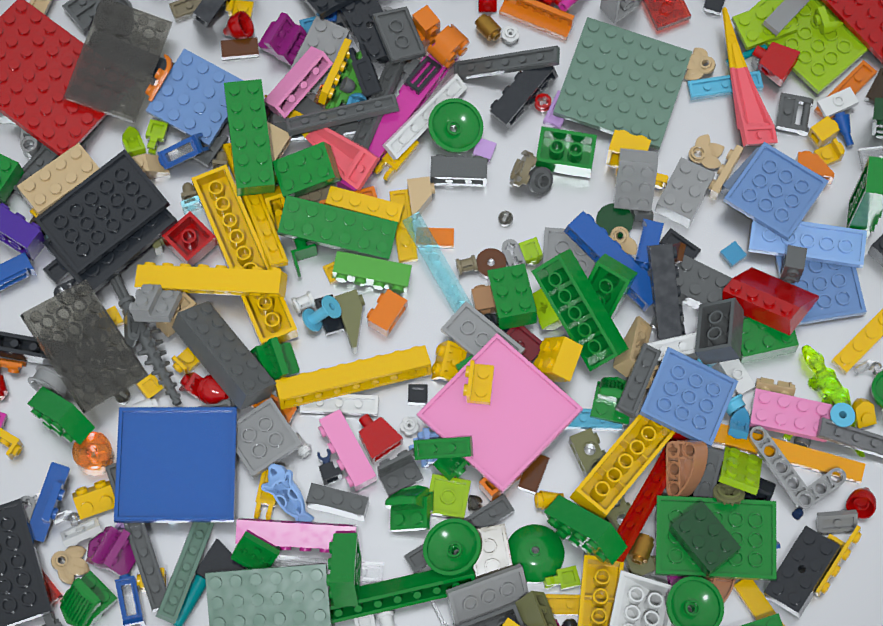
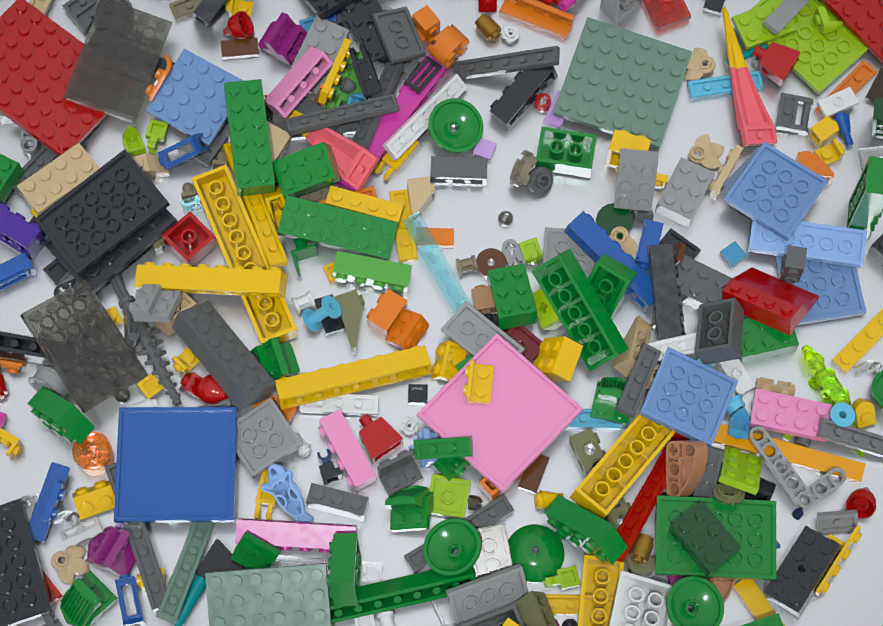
(407, 330): none -> orange bracket

